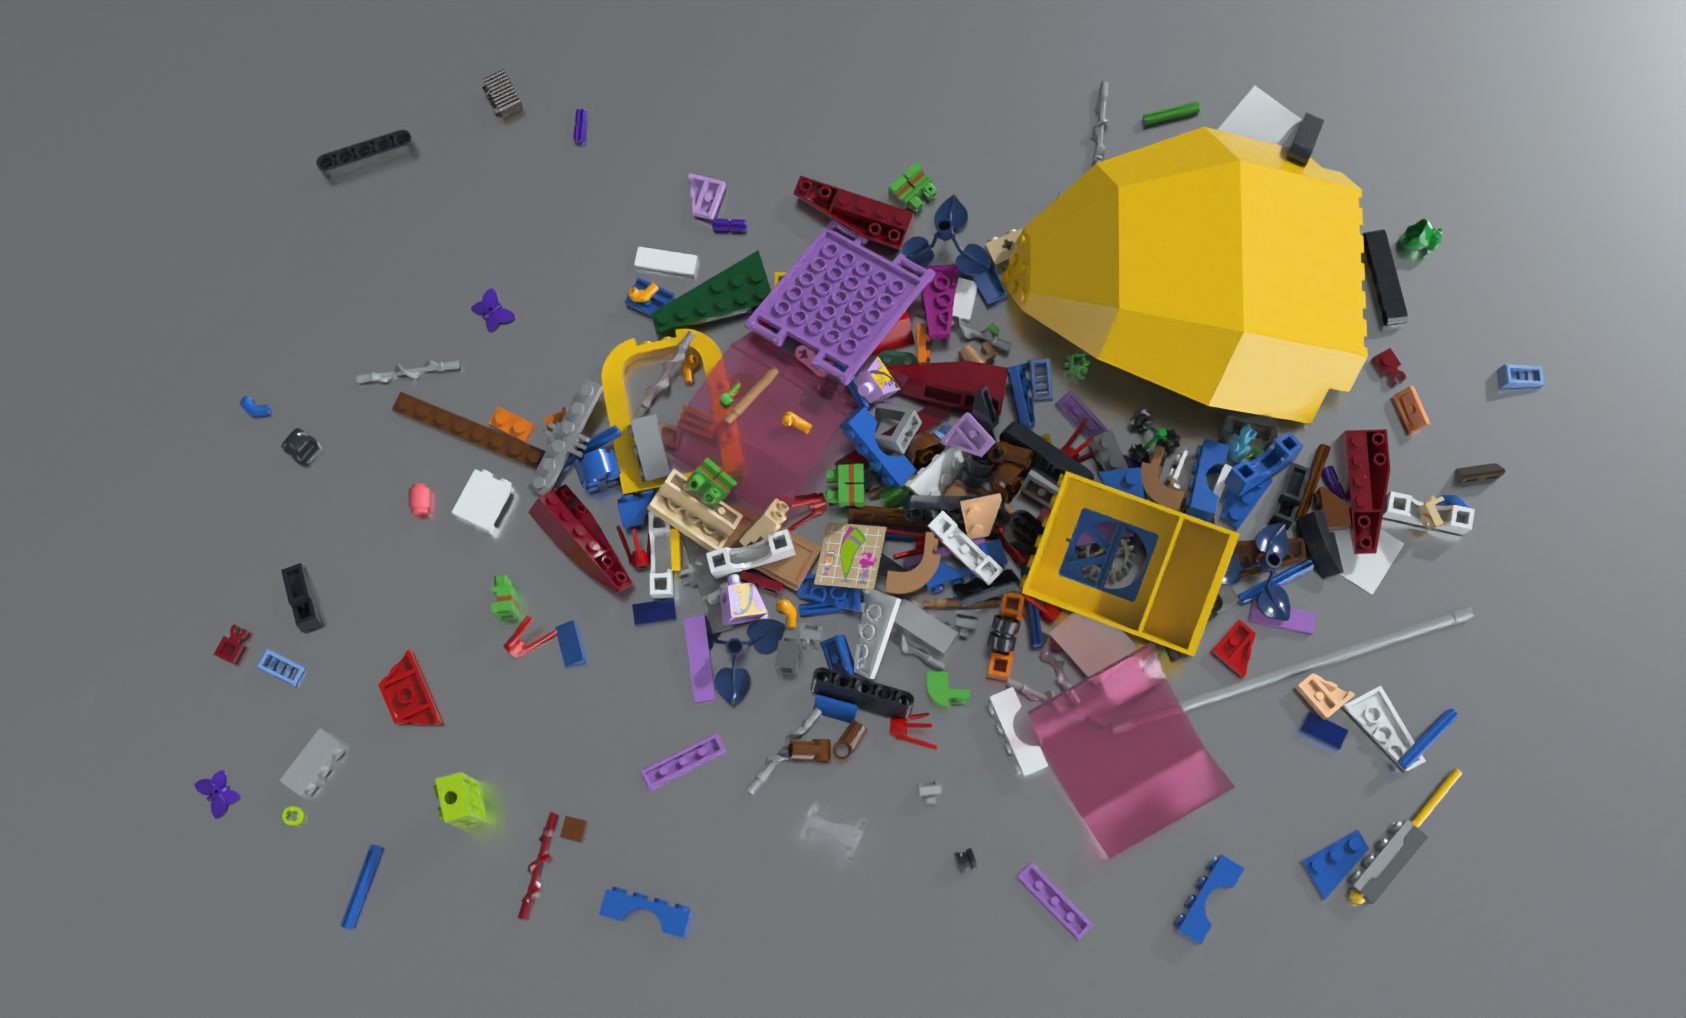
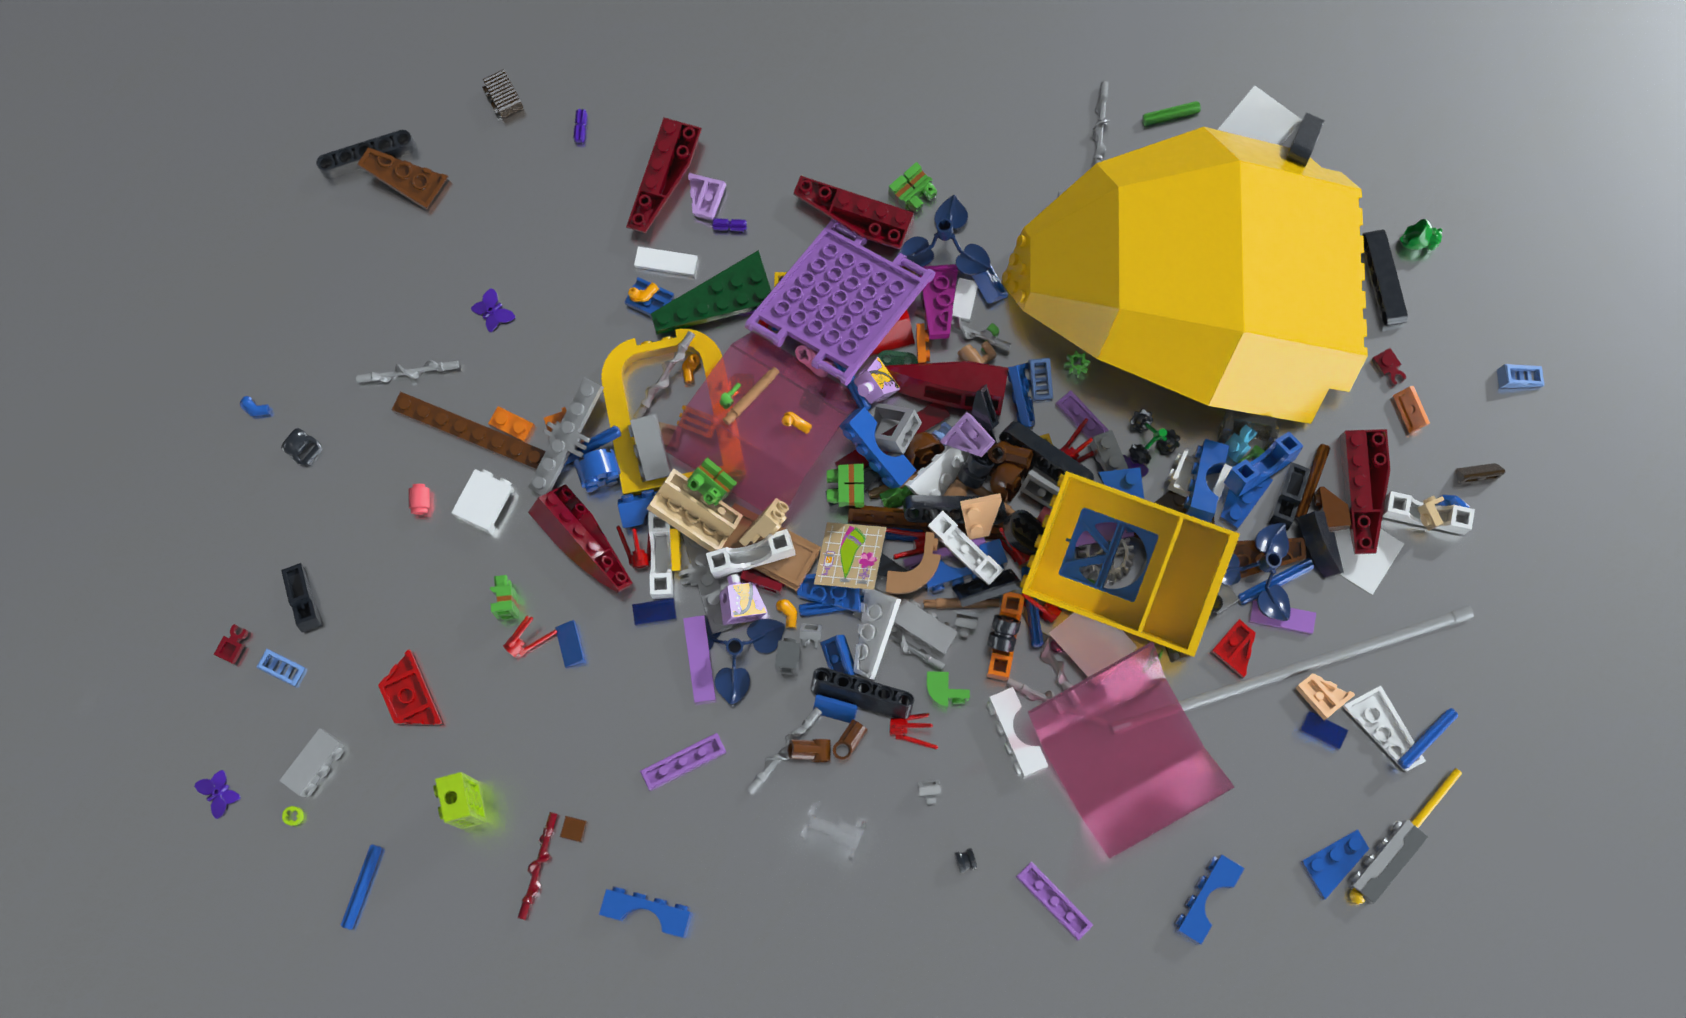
(412, 181): none -> reddish brown wing
(664, 170): none -> dark red wedge
(815, 502): red plant -> none
(997, 253): tan brick -> none
(1154, 488): medium nougat arch -> none
(1332, 479): dark purple piece -> none

